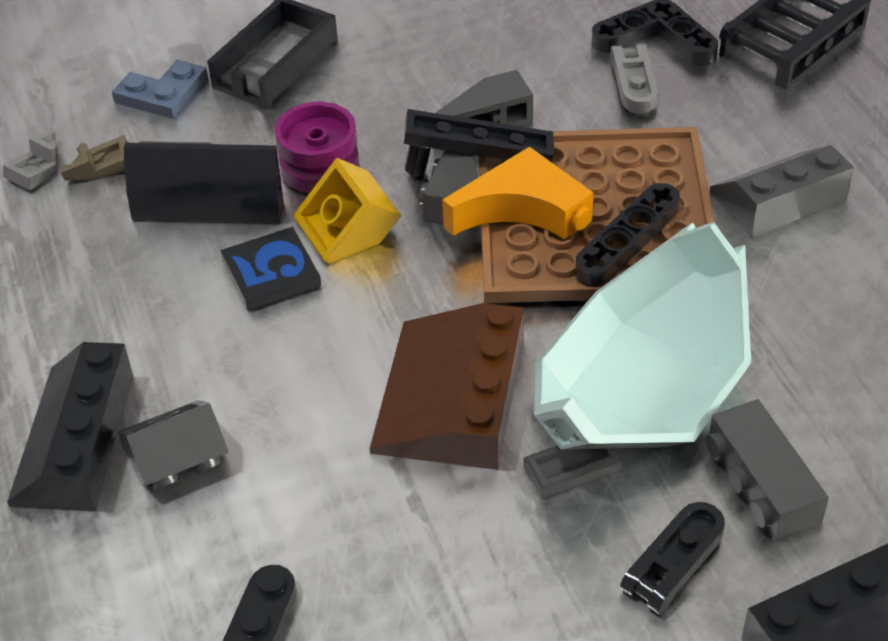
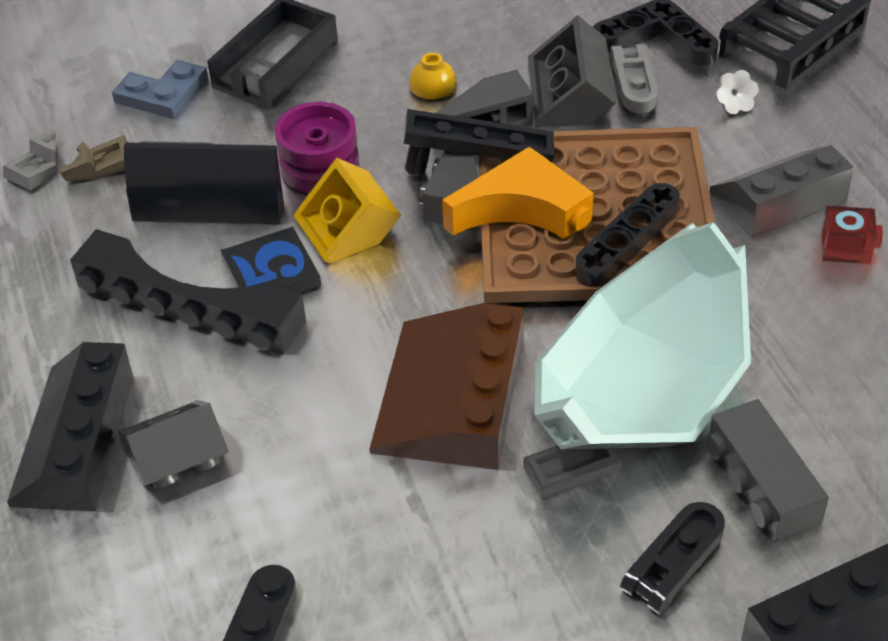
(254, 314): none -> black arch
(432, 77): none -> yellow brick
(571, 77): none -> dark grey slope
(743, 92): none -> white plant
(850, 234): none -> clear red brick

